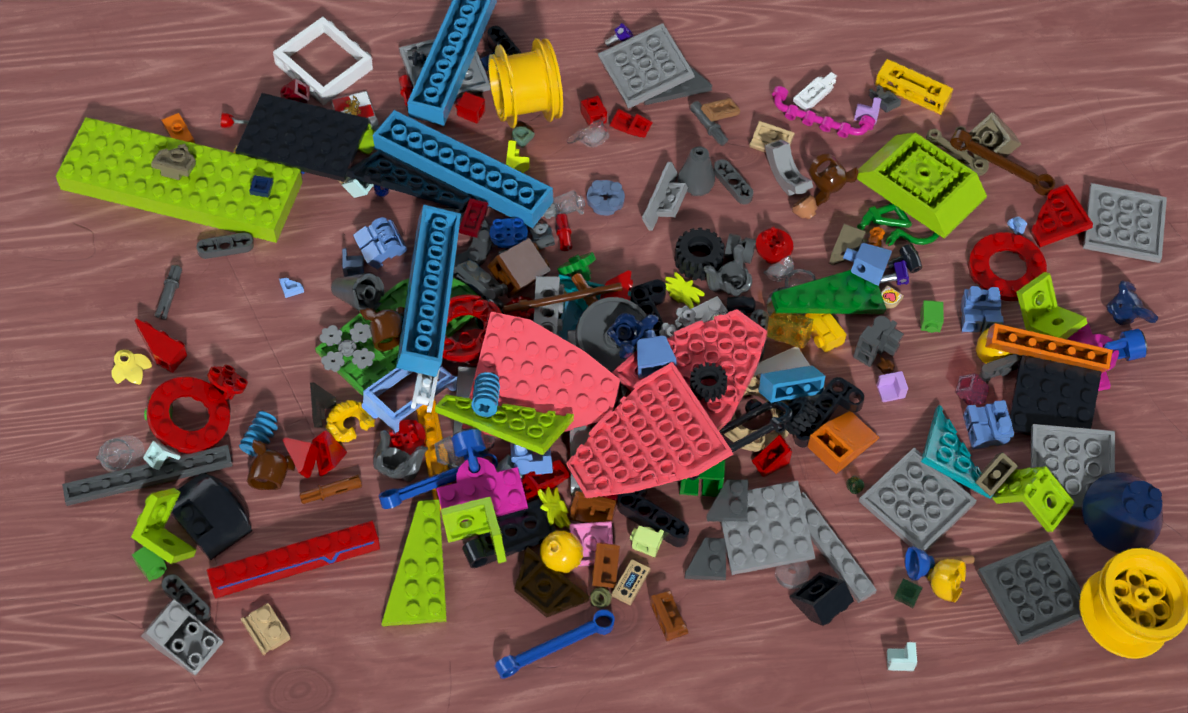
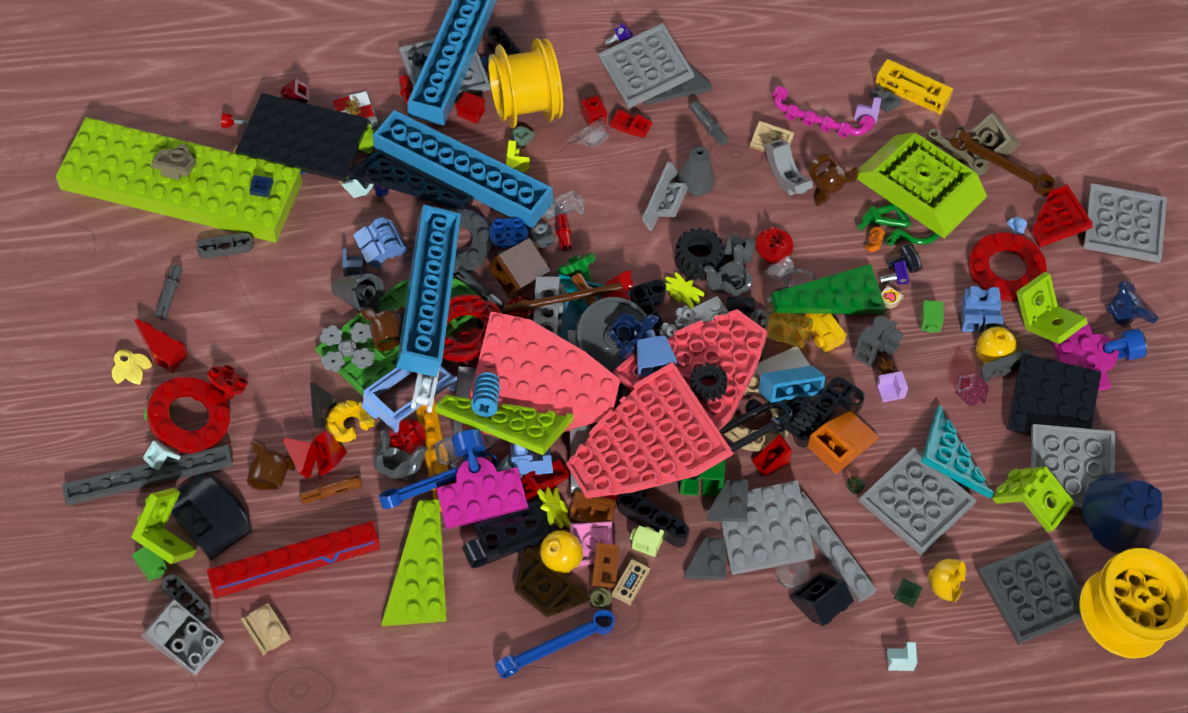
(121, 453): clear piece -> none
(177, 128): orange plate -> none
(258, 430): dark azure piece -> none
(290, 287): light blue tile -> none
(340, 83): white window -> none
(473, 218): dark red plate -> none
(480, 520): lime bracket -> none
(481, 280): dark grey plate -> none
(609, 188): sand blue plate -> none
(668, 616): dark orange hinge -> none
(720, 109): medium nougat plate -> none
(731, 173): dark grey beam -> none
(805, 207): nougat cone -> none
(815, 92): white hinge -> none
(848, 238): dark tan slope -> none
(868, 262): medium blue torso -> none
(919, 563): blue piece -> none
(988, 425): medium blue hips -> none
(995, 473): dark tan slope -> none
(1048, 347): orange brick -> none

